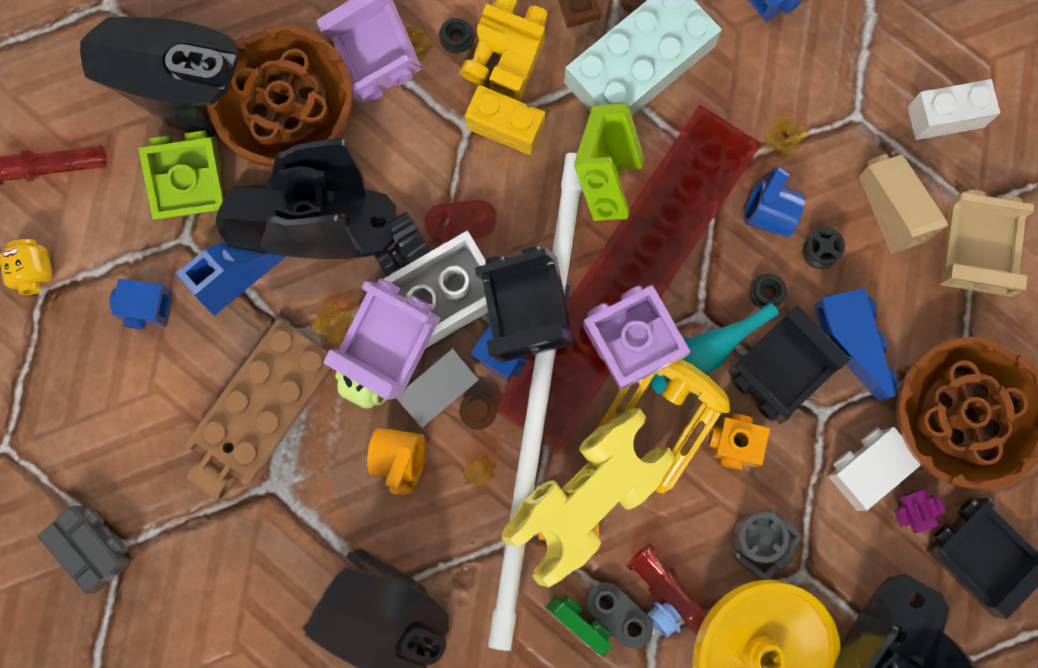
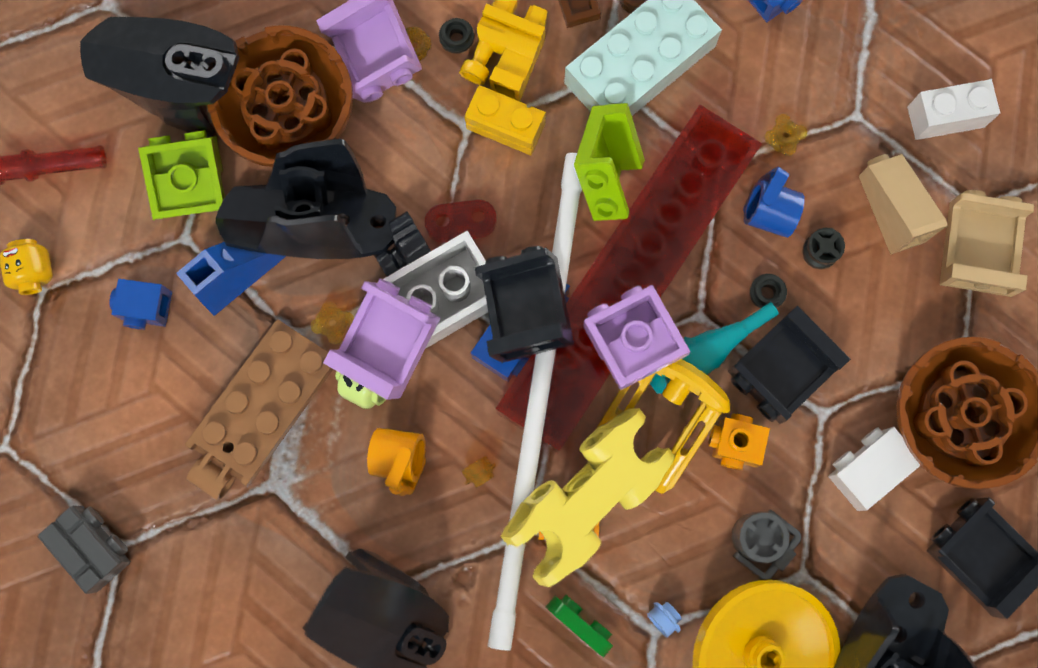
(437, 387): light grey hinge -> none
(477, 411): reddish brown plate -> none
(619, 615): dark grey plate -> none
(663, 582): clear red pin -> none
(851, 325): blue slope -> none
(919, 510): magenta gear -> none

